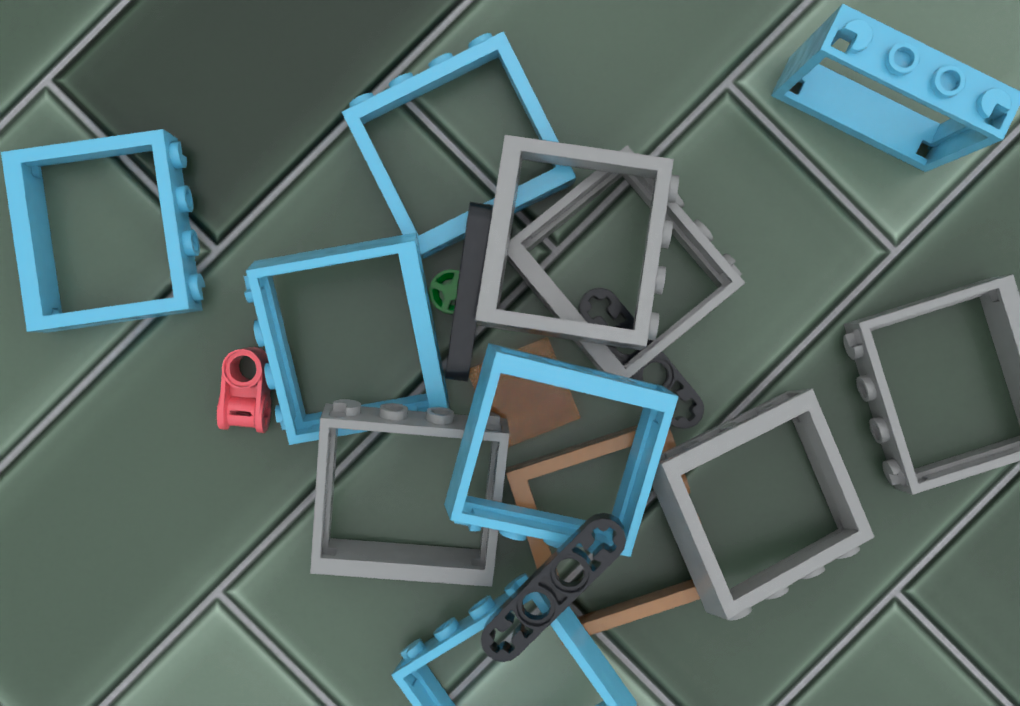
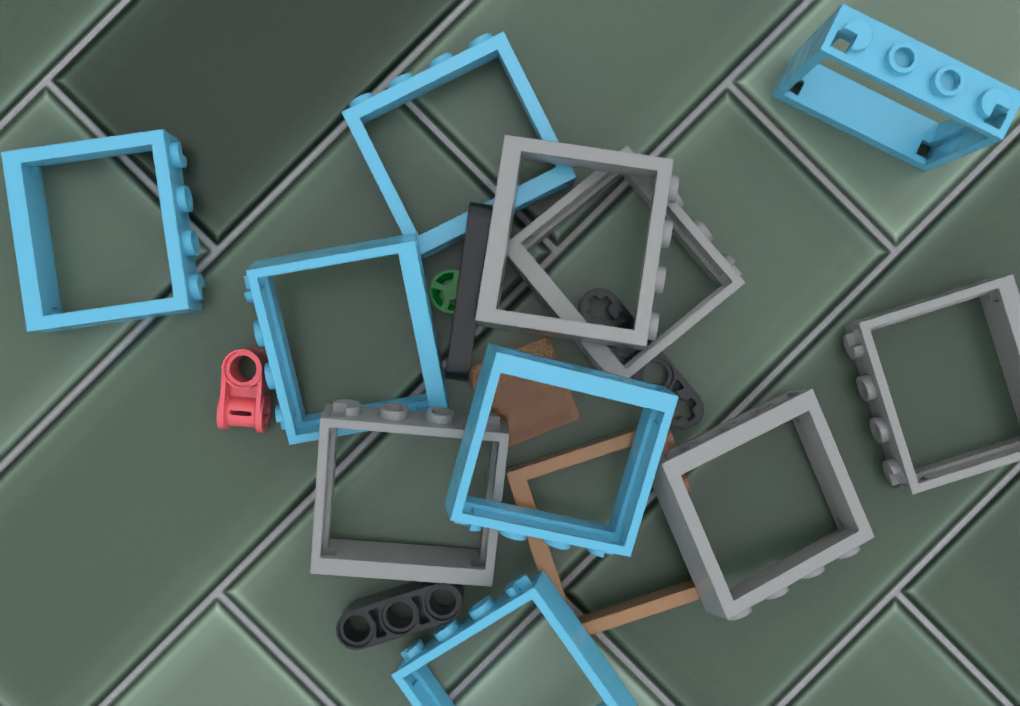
(385, 625): none -> black beam
(557, 591): black beam -> none

